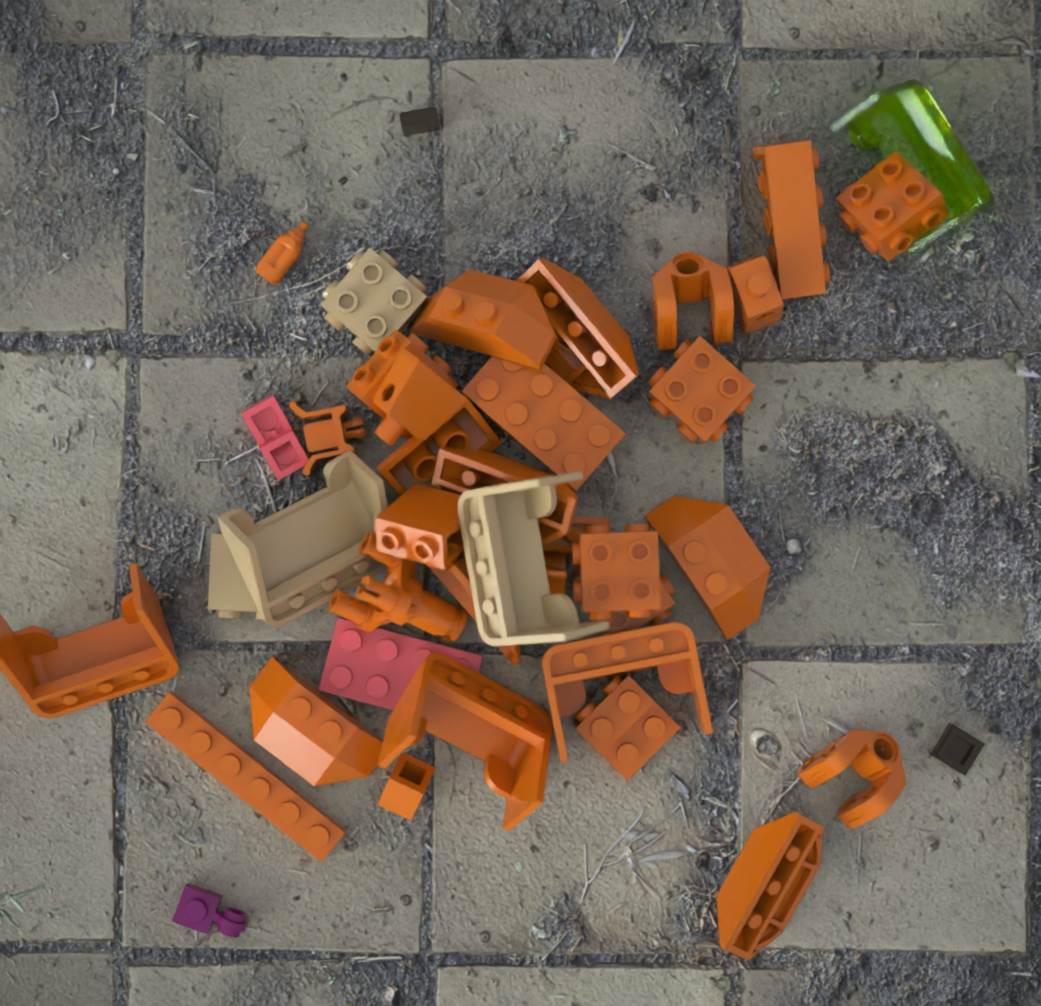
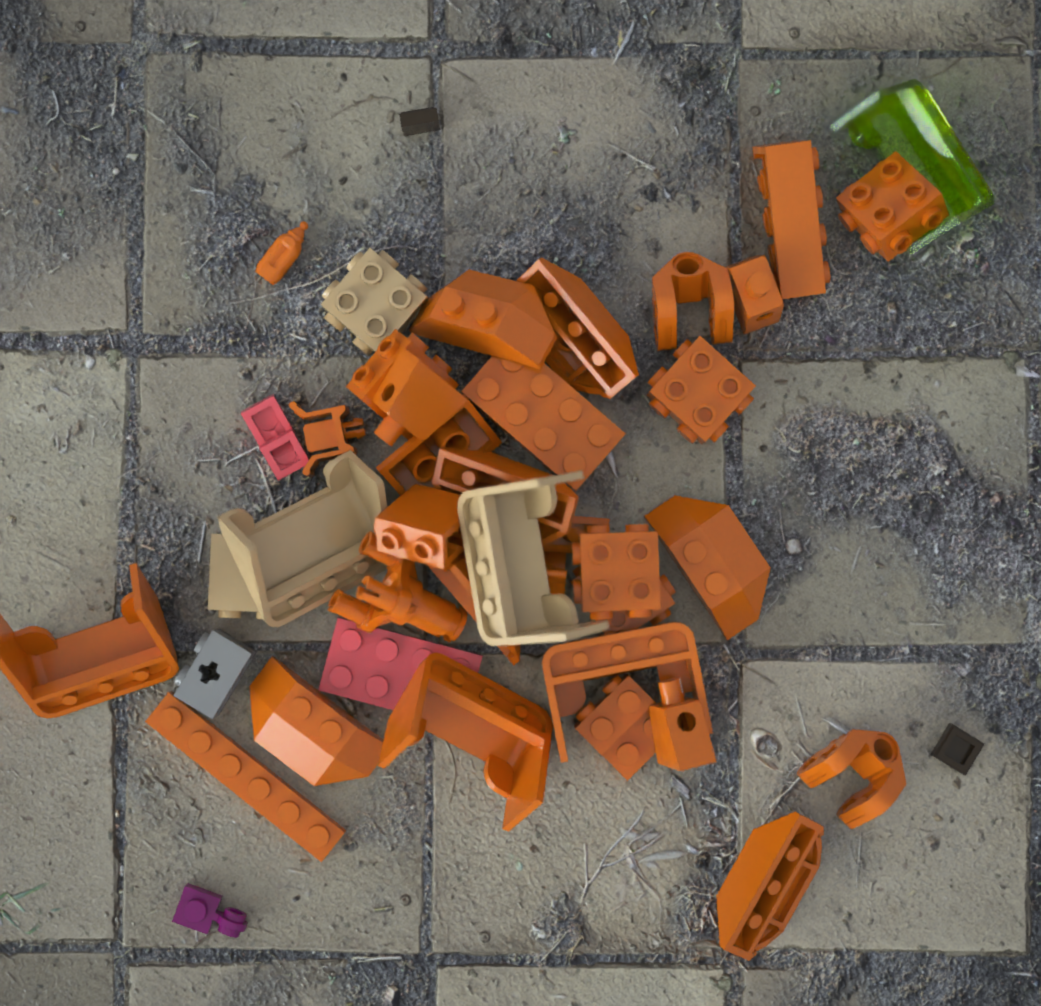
(211, 695): none -> light grey brick
(406, 786): orange brick -> none
(680, 729): none -> orange torso

